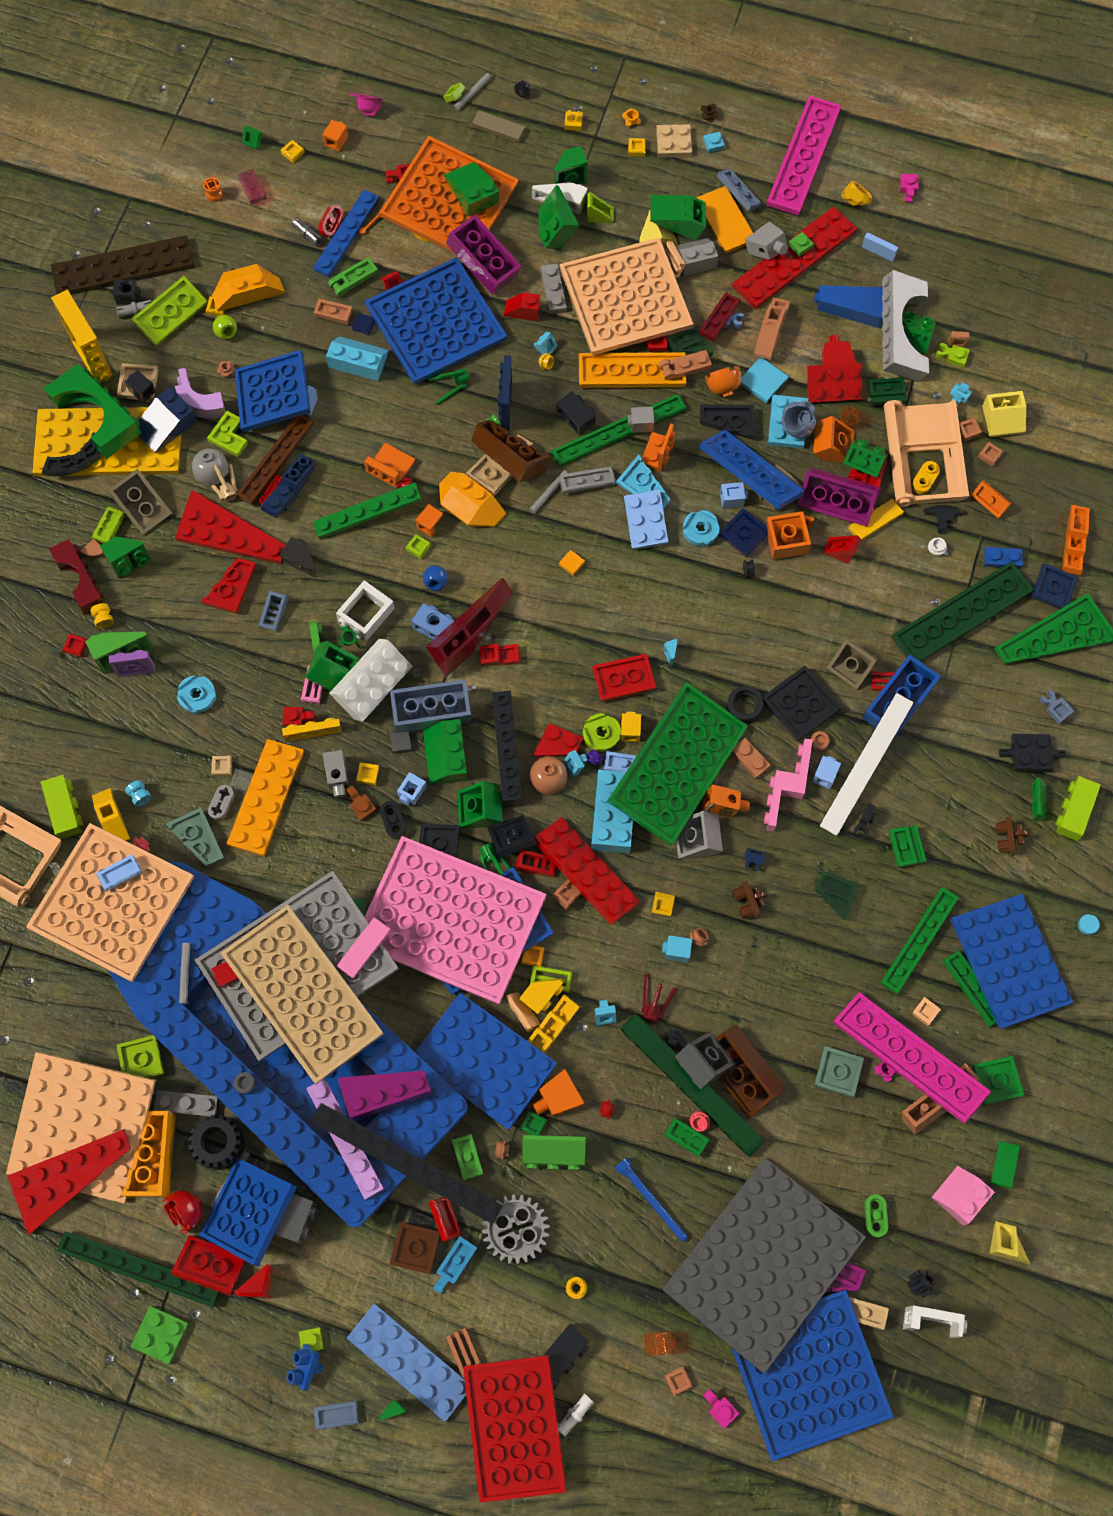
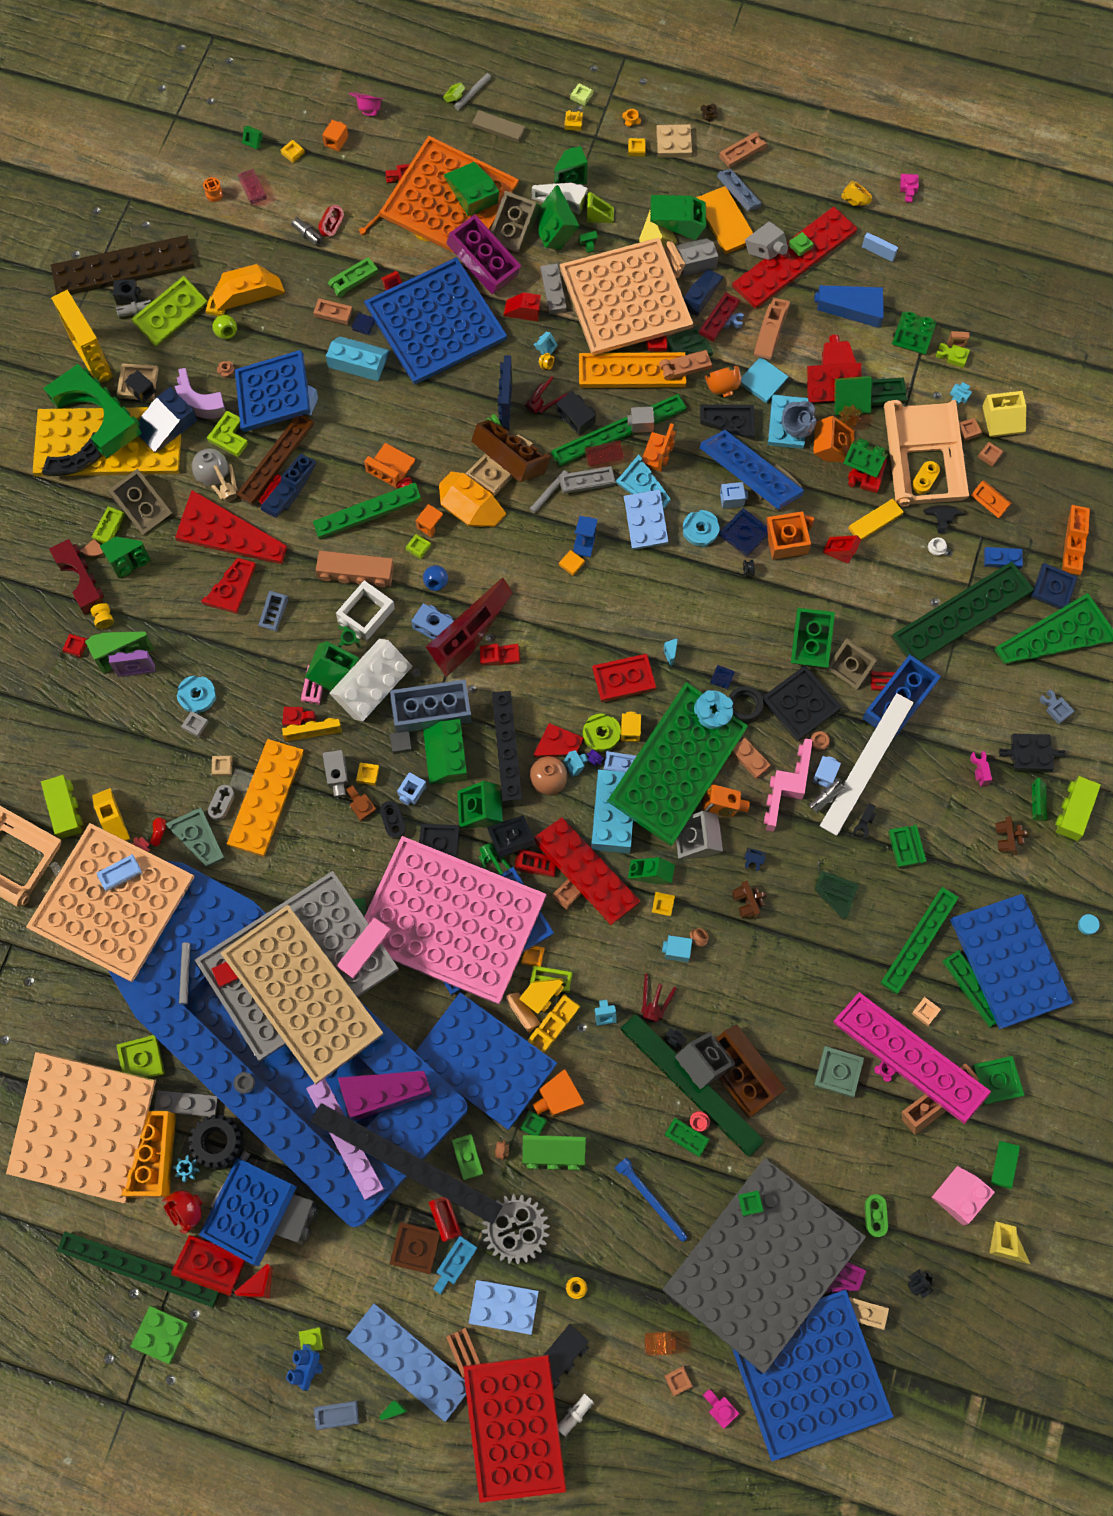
(54, 1182): red wing -> none
(138, 793): medium azure wheel -> none
(159, 827): none -> red arm
(180, 1168): none -> medium azure gear
(194, 724): none -> light grey plate
(298, 556): clear smoke slope -> none
(316, 632): bright green plate -> none
(346, 233): blue plate -> none
(354, 568): none -> nougat brick
(459, 377): green plant -> none
(503, 1307): none -> light blue plate
(514, 220): none -> dark tan slope
(522, 89): black plate -> none
(535, 403): none -> dark red plant
(581, 94): none -> yellowish green tile
(585, 536): none -> blue piece
(588, 240): none -> green tile
(604, 453): none -> clear red plate
(606, 1109): red plate -> none
(651, 870): none -> green slope
(702, 291): none -> dark blue slope
(713, 142): medium azure plate -> none
(722, 677): none -> clear blue tile
(722, 704): none -> medium azure plate
(742, 149): none -> nougat plate
(750, 1203): none -> green tile
(803, 155): dark pink plate -> none
(812, 637): none -> green slope
(827, 795): none -> flat silver pin
(839, 496): magenta slope -> none
(854, 392): none -> green tile
(898, 353): arch -> none
(915, 1313): white panel -> none
(982, 772): none -> dark pink plate

